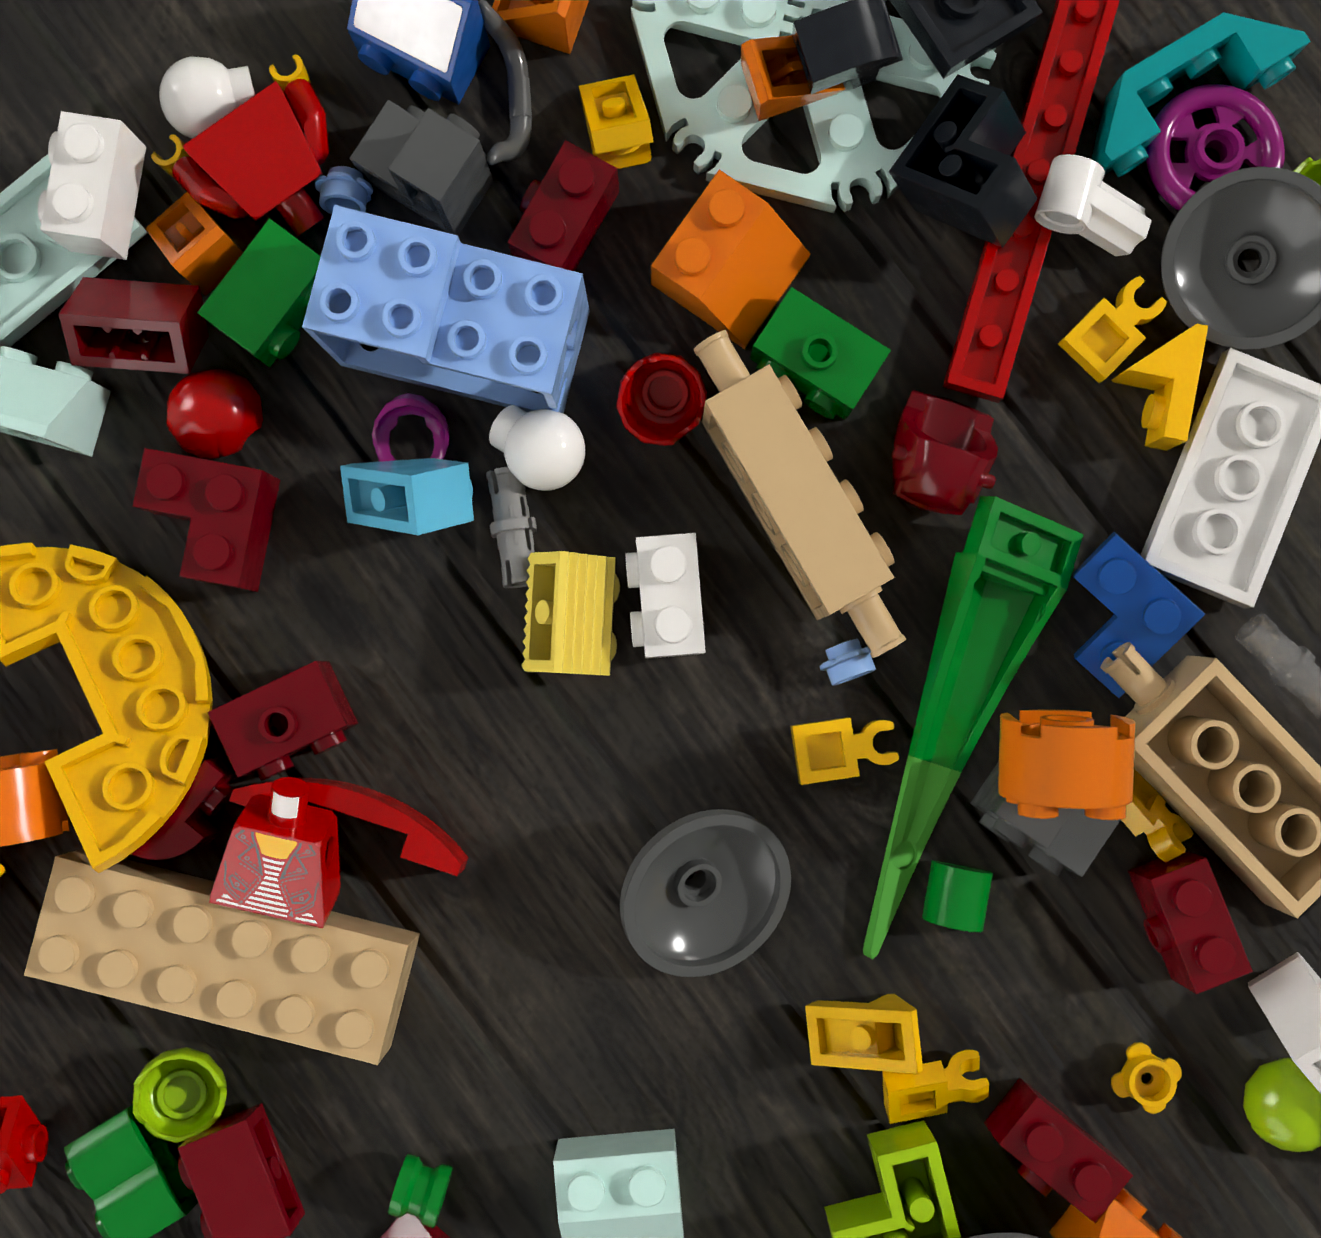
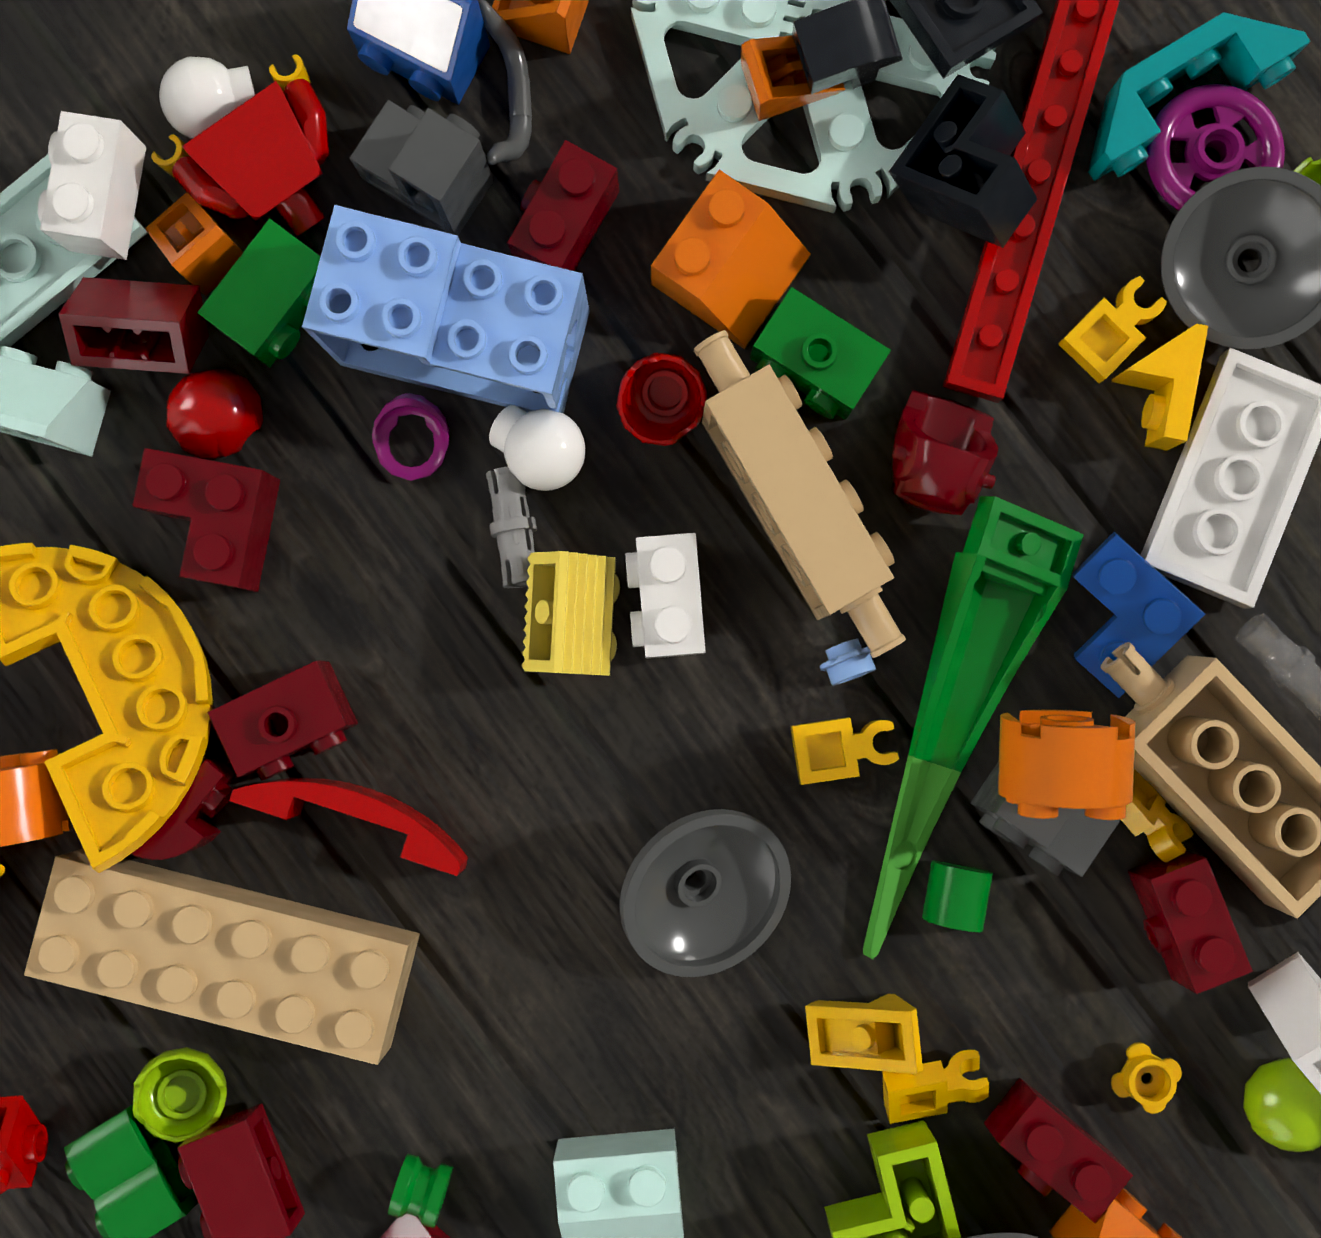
(282, 857): red torso -> none
(343, 188): light blue plate -> none
(408, 494): medium azure slope -> none
(617, 121): yellow slope -> none
(1082, 204): white piece -> none

